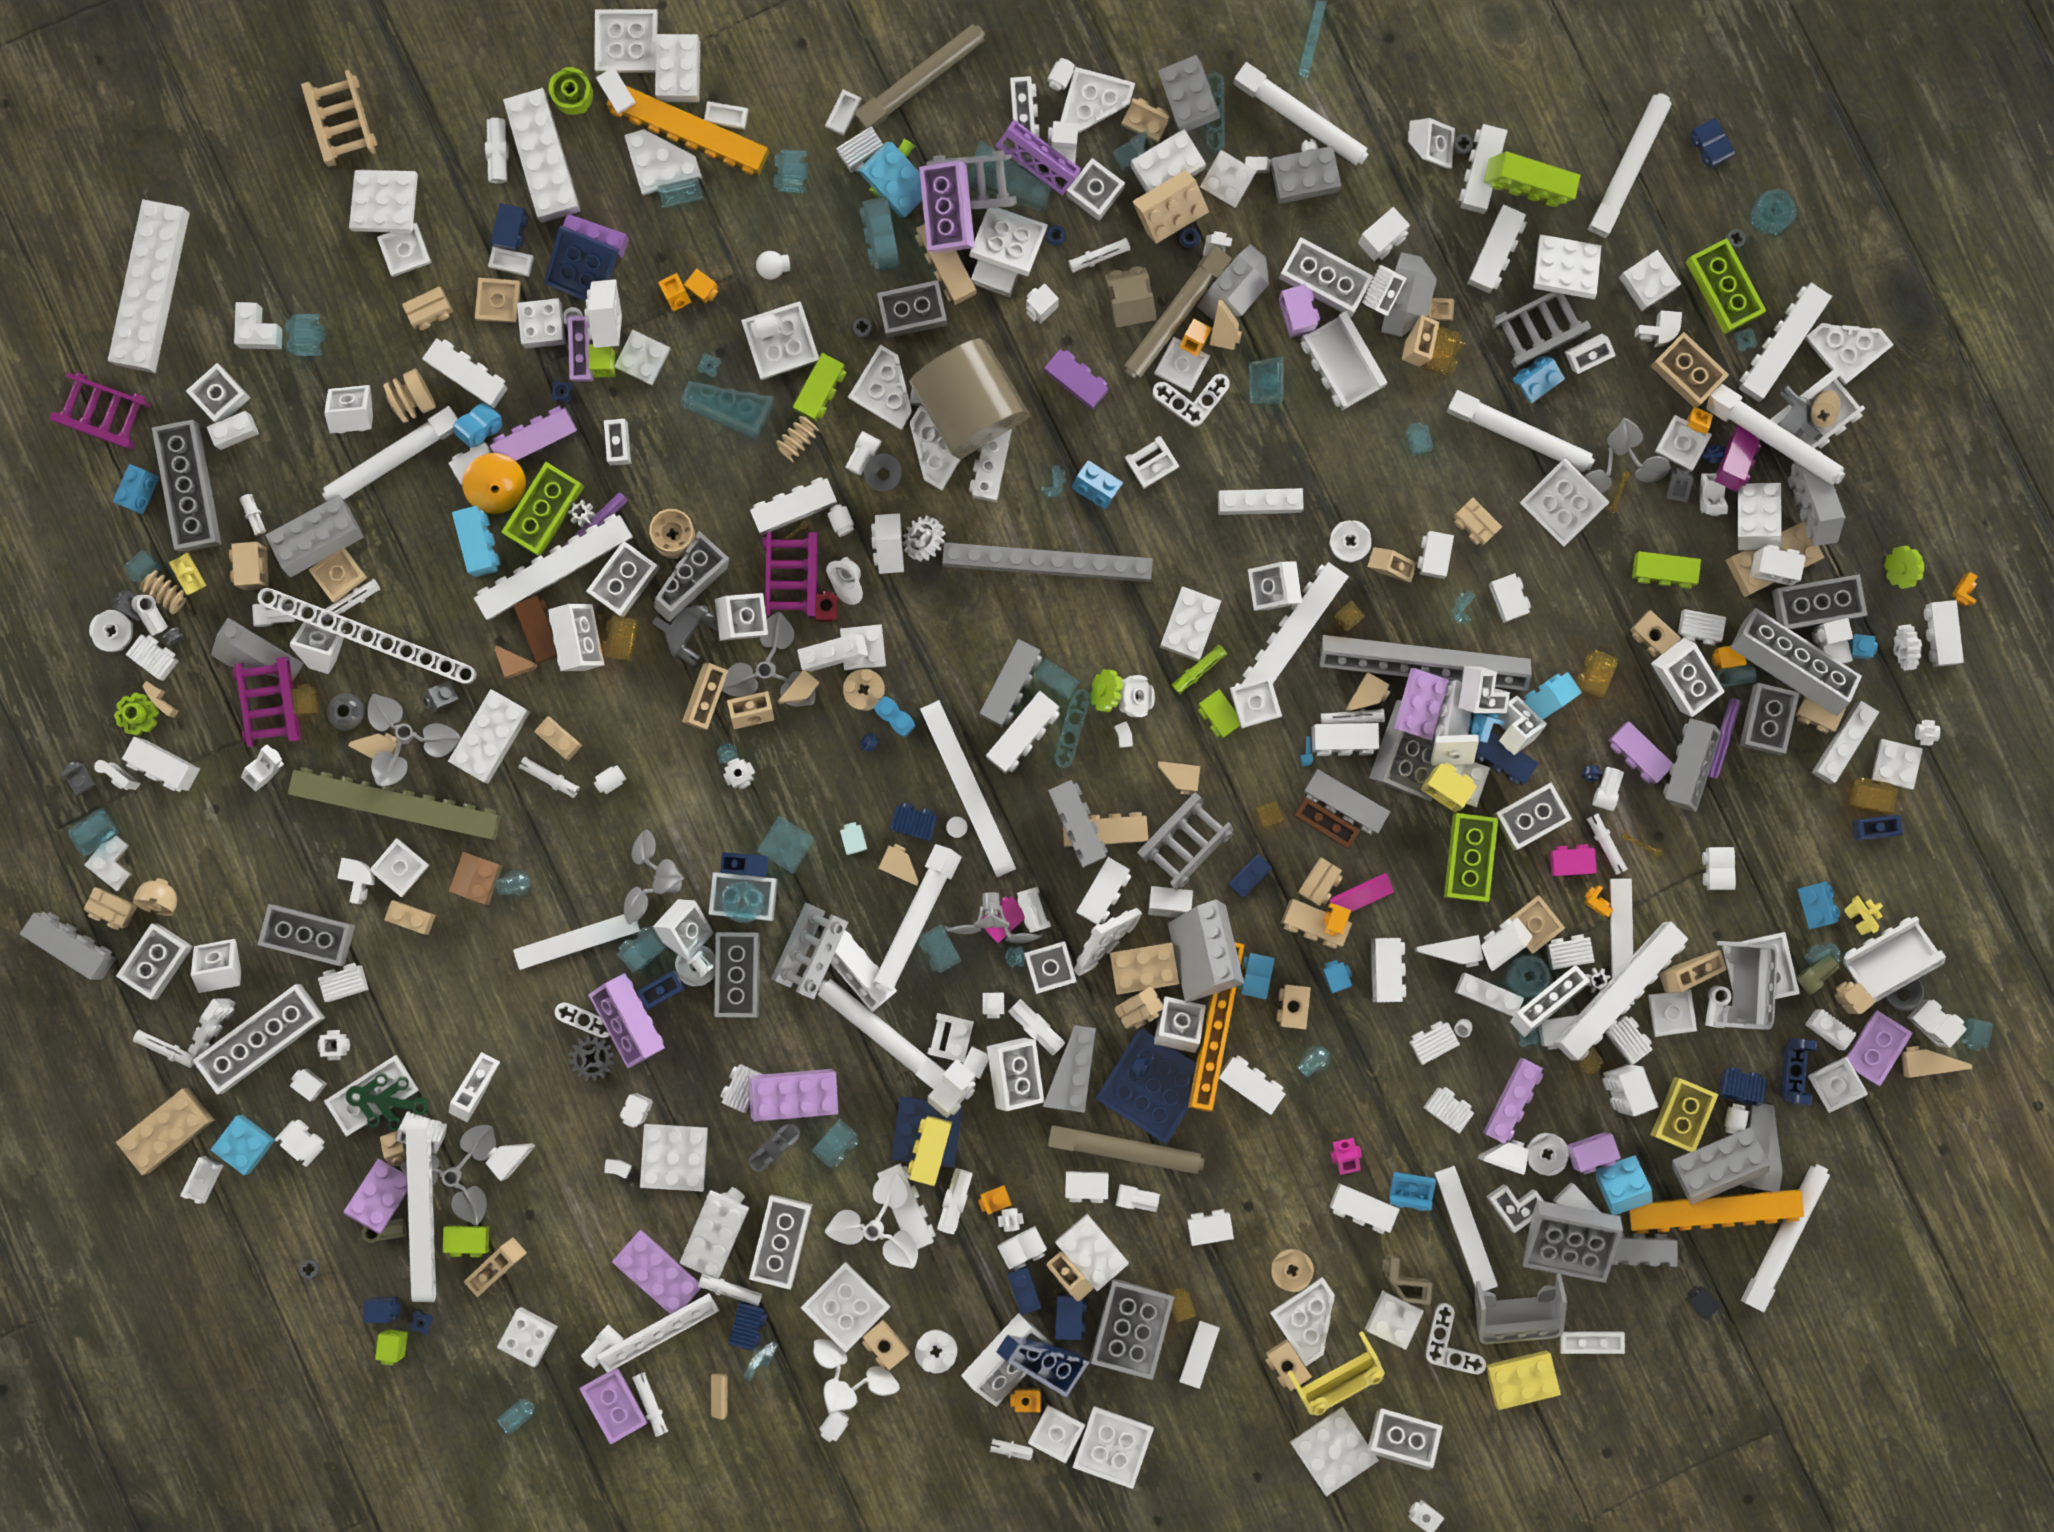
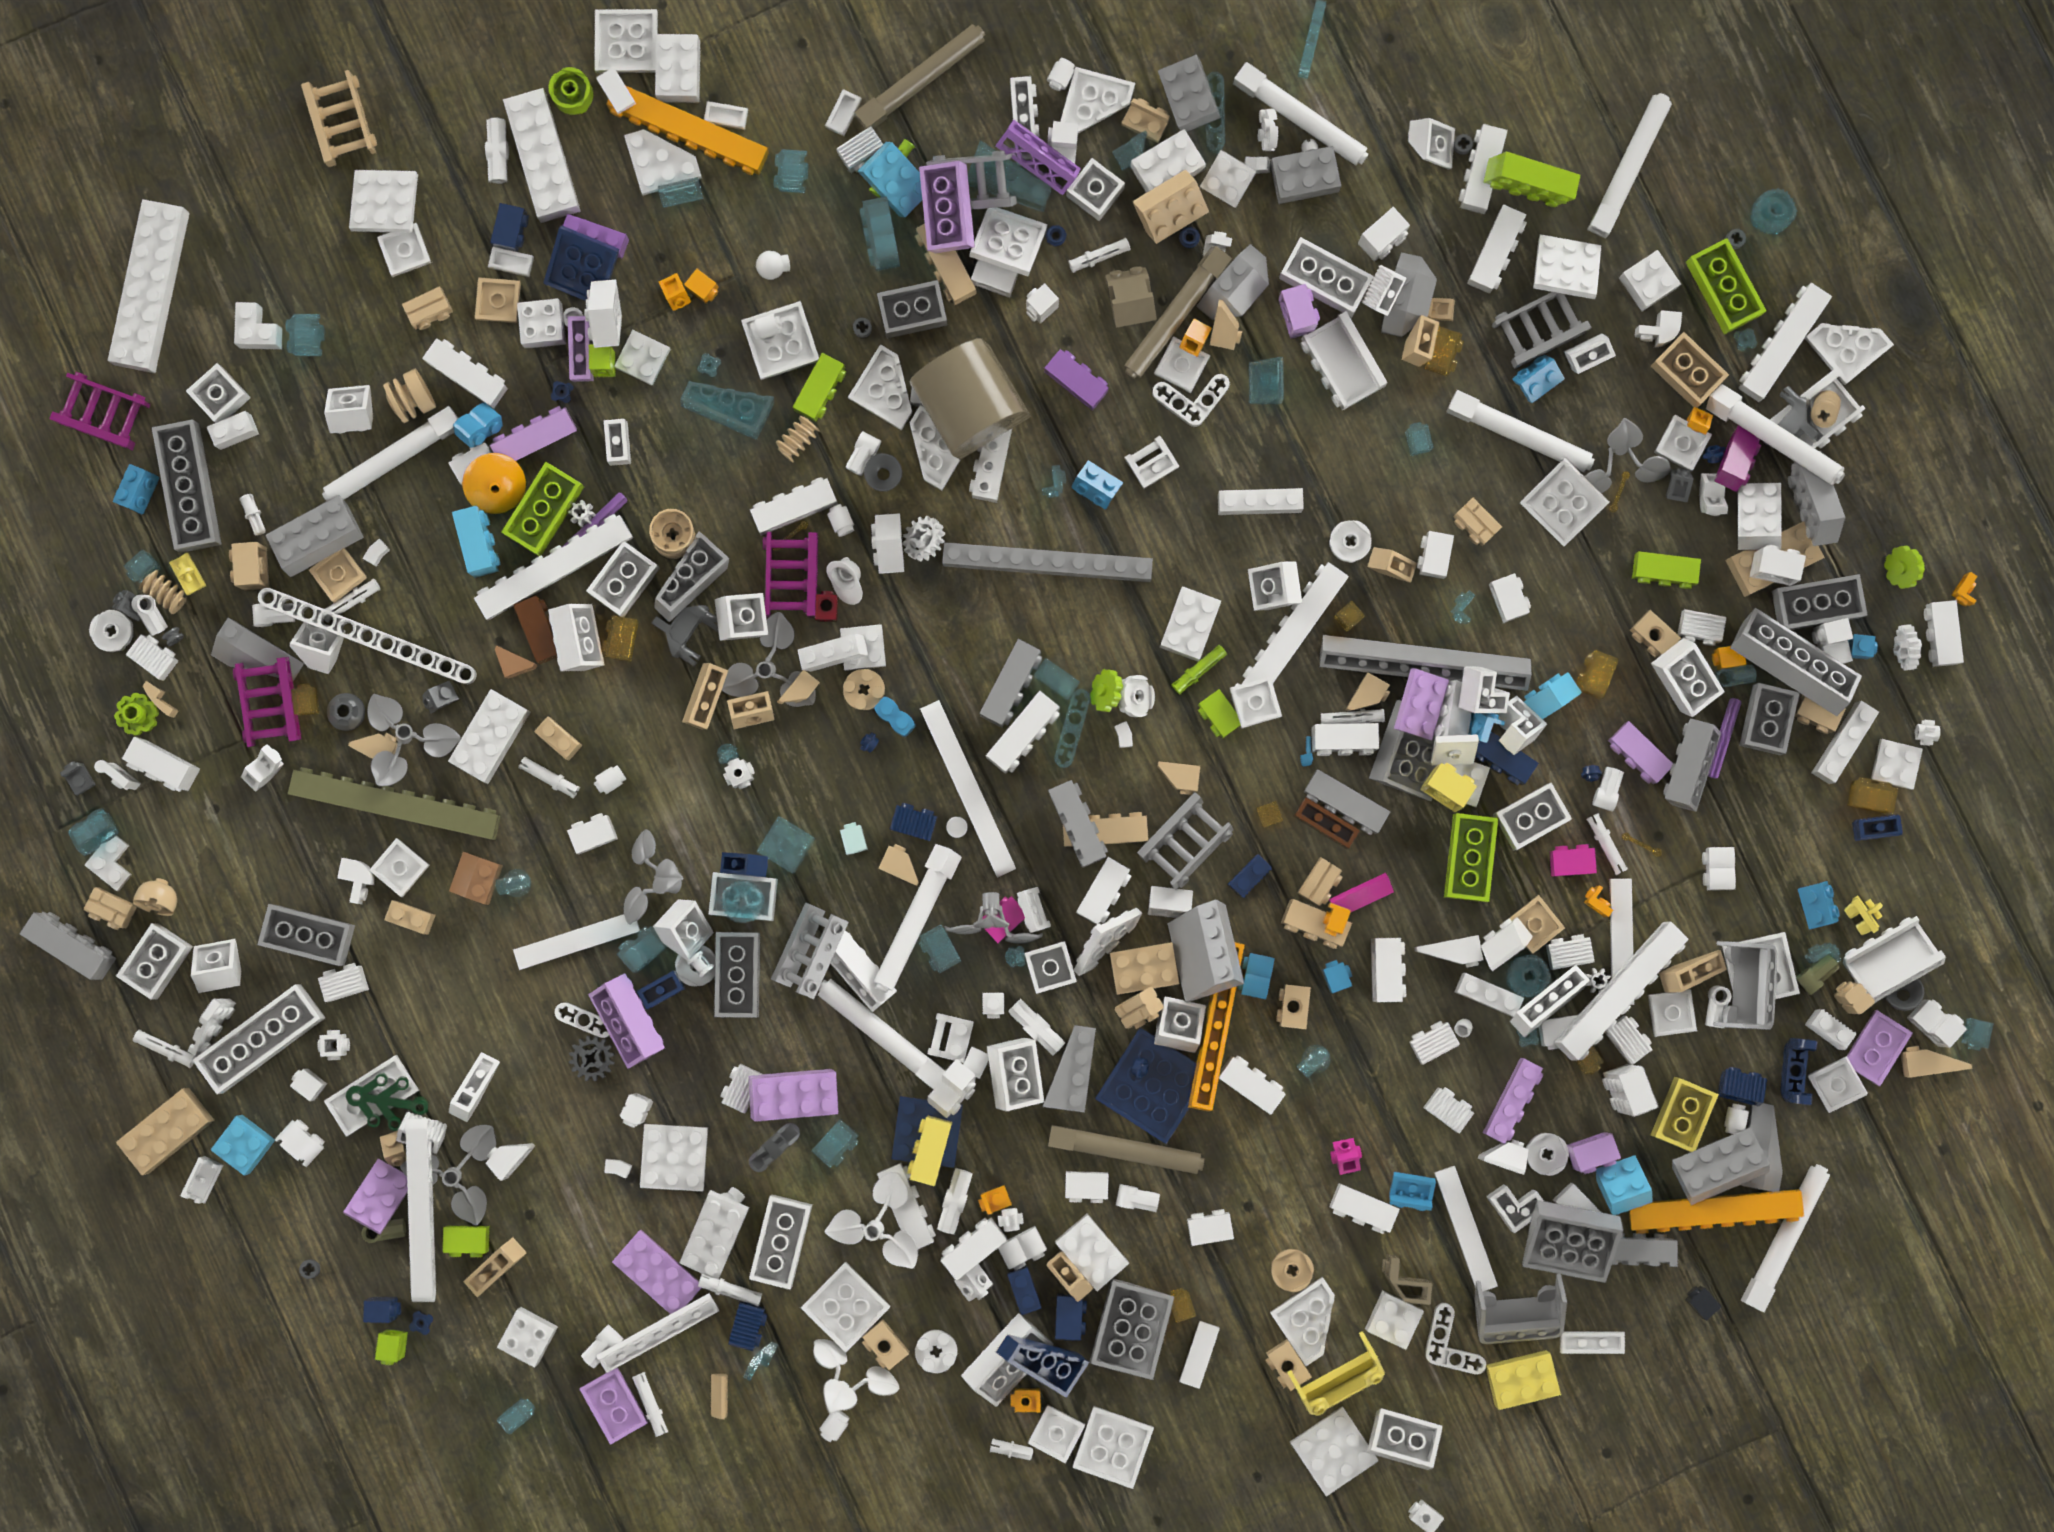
(376, 552): none -> white piece
(592, 834): none -> white brick
(973, 1248): none -> white brick
(974, 1283): none -> white brick
(1269, 133): none -> white plate
(1712, 143): dark blue brick -> none

